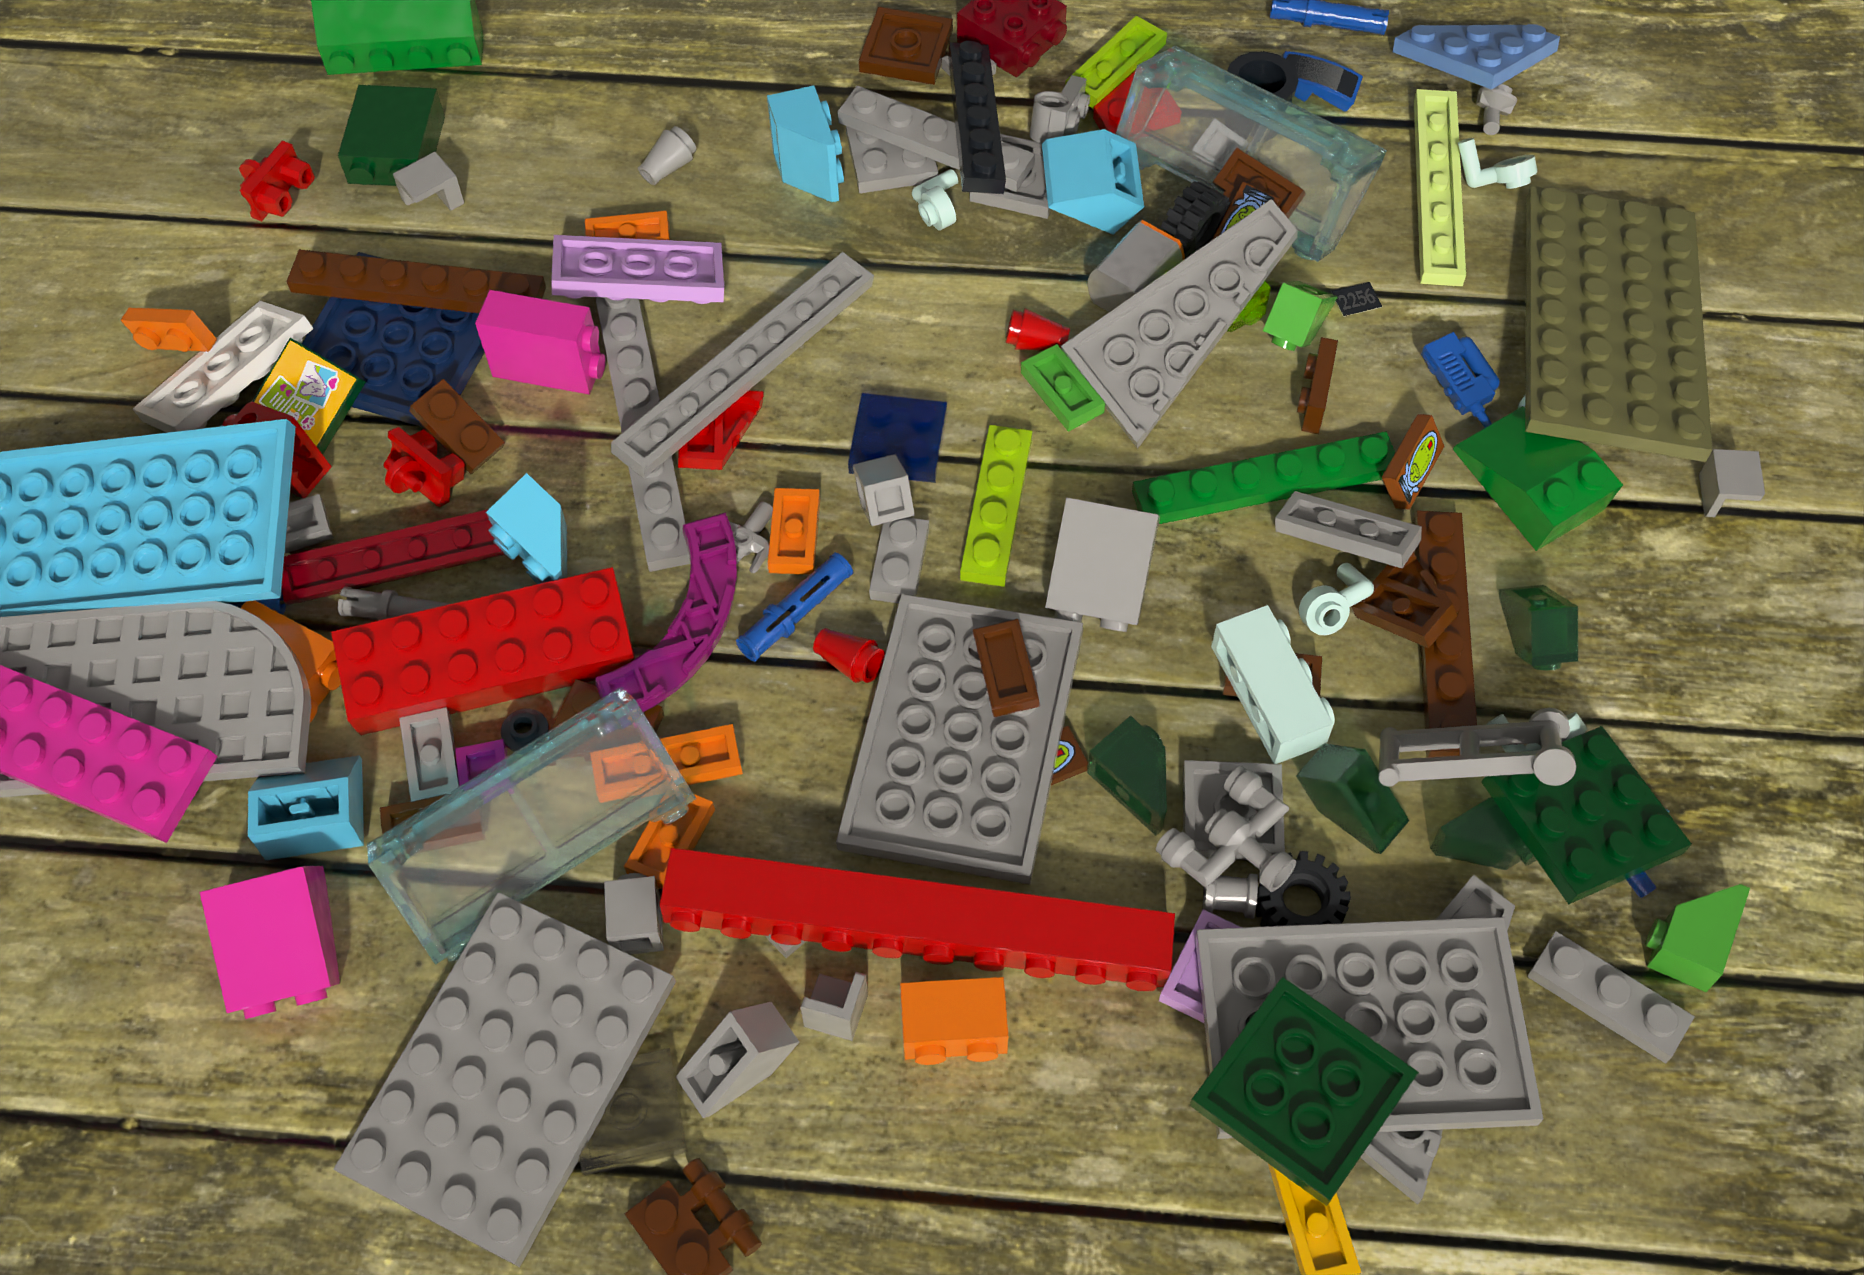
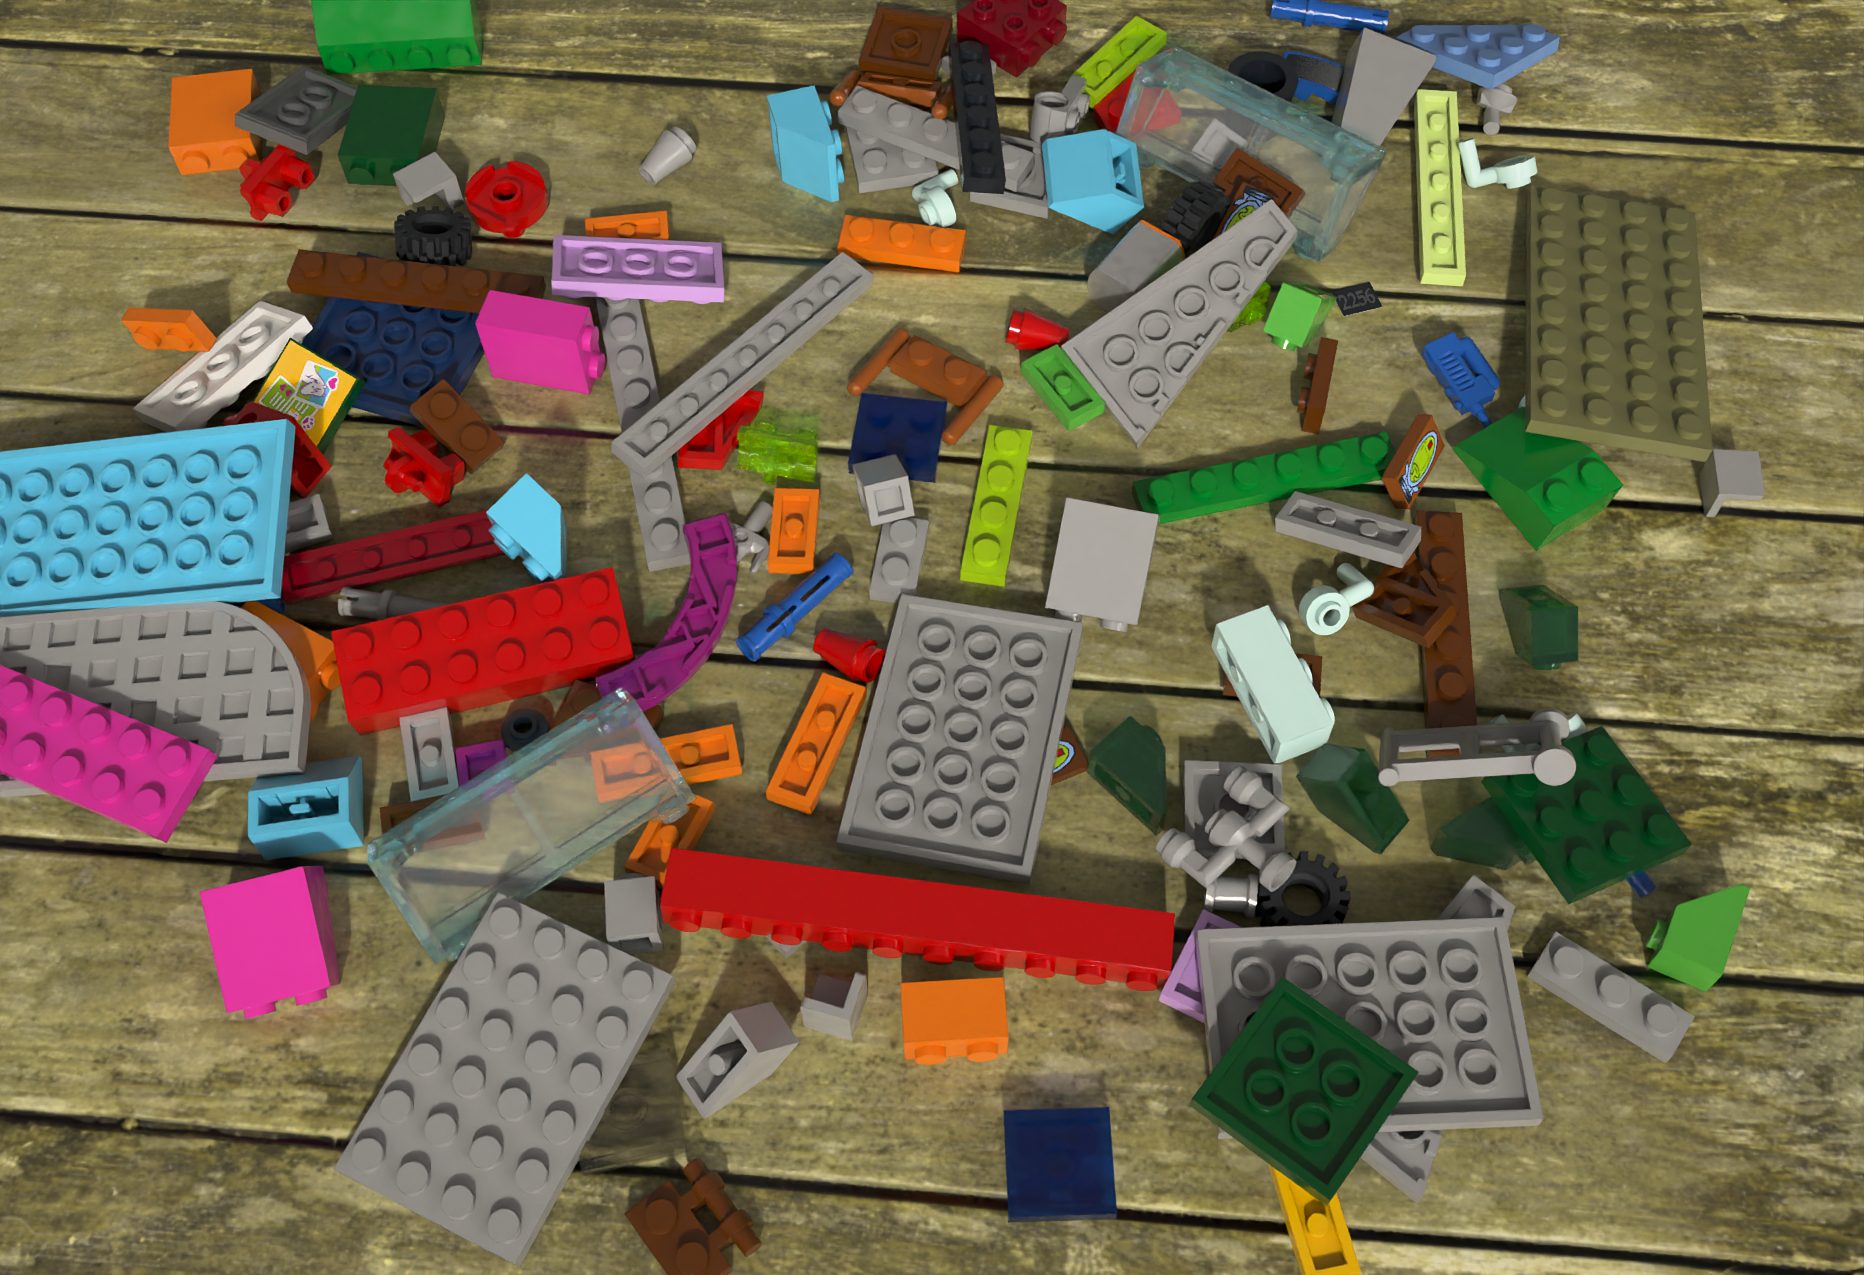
(203, 121): none -> orange brick
(299, 110): none -> dark grey tile
(433, 236): none -> black tyre
(512, 215): none -> red plate
(778, 453): none -> clear neon green hips
(816, 744): none -> orange plate
(902, 243): none -> orange plate
(911, 91): none -> dark orange plate
(935, 372): none -> dark orange plate
(1006, 668): reddish brown tile -> none
(1059, 1165): none -> clear blue plate
(1378, 84): none -> light grey slope

